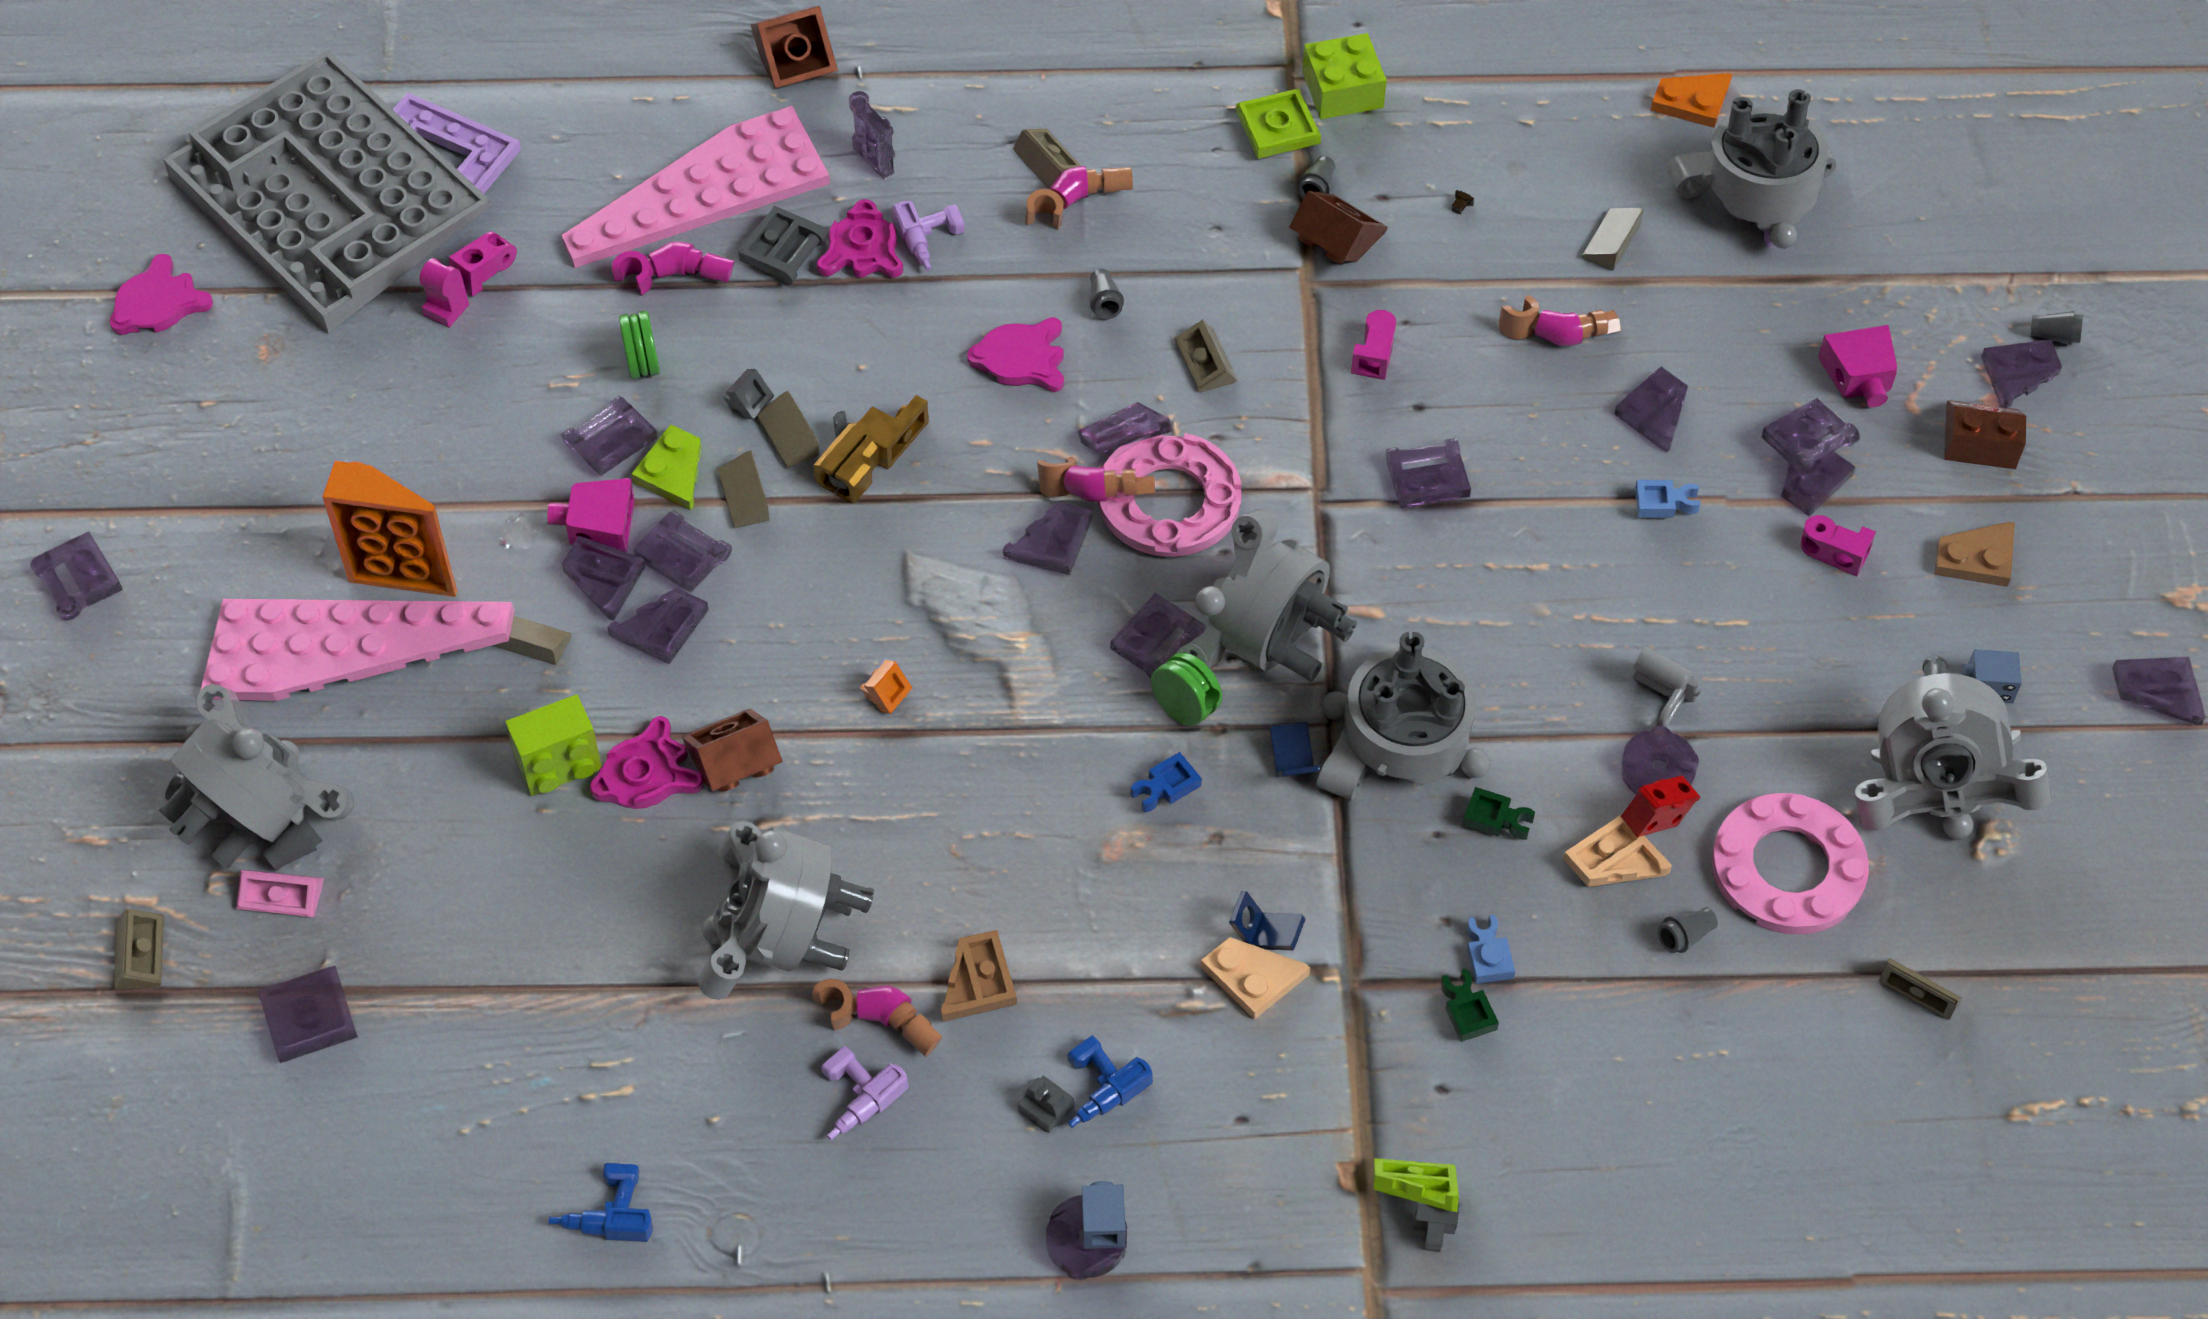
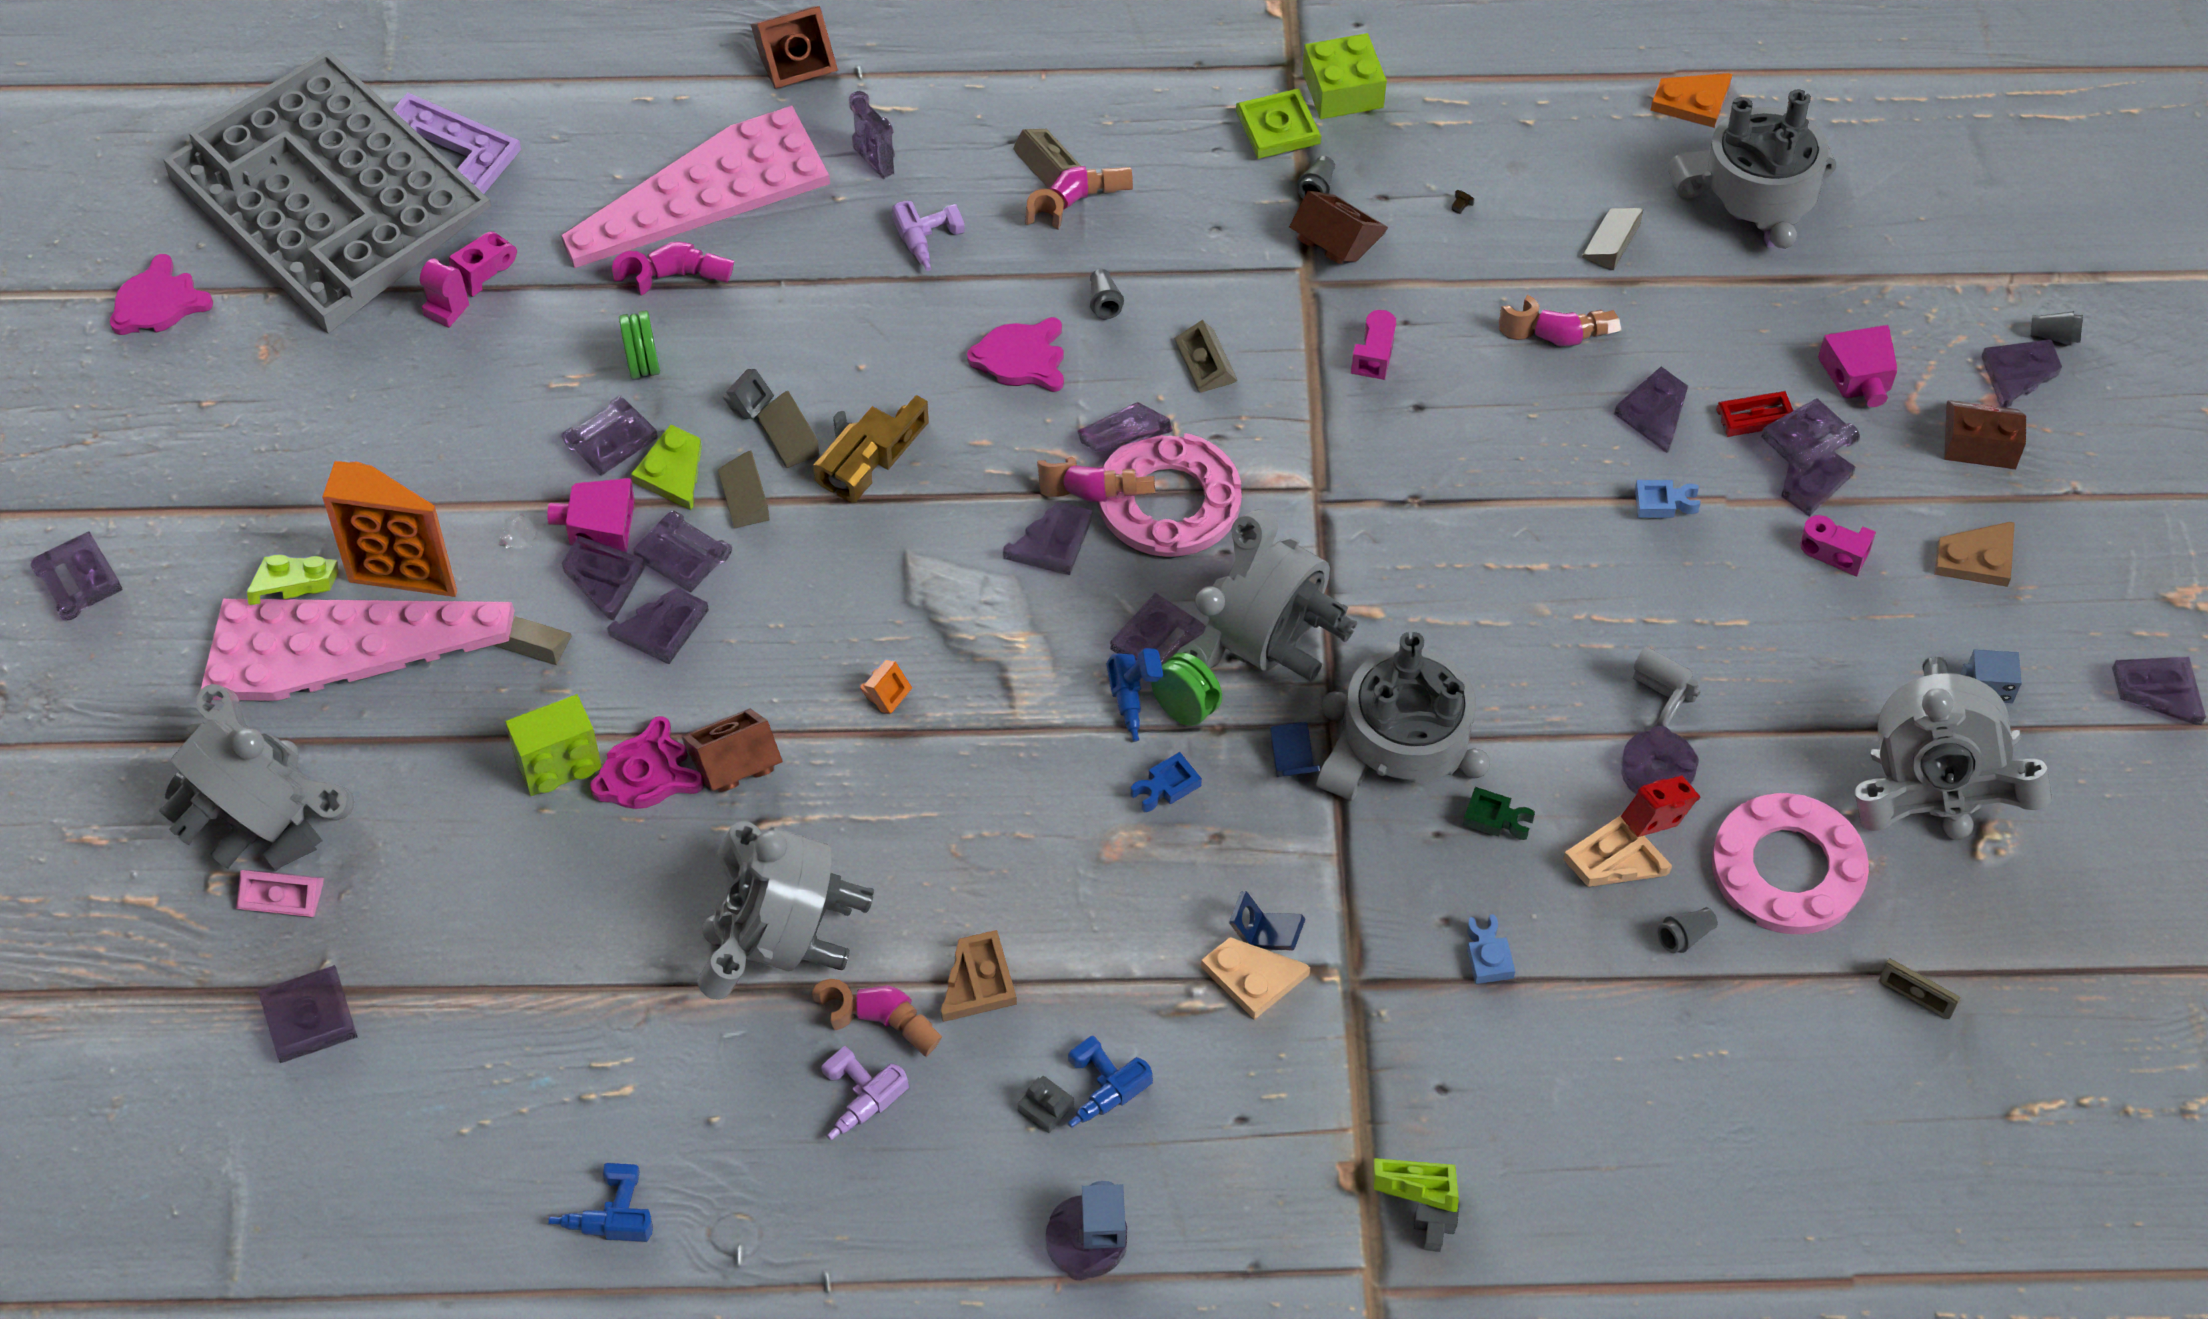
(138, 950): dark tan slope -> none
(292, 577): none -> lime wing
(774, 238): dark grey plate -> none
(863, 243): dark pink tile -> none
(1125, 678): none -> blue piece
(1430, 482): clear purple plate -> none
(1468, 1011): dark green plate -> none
(1758, 416): none -> red tile

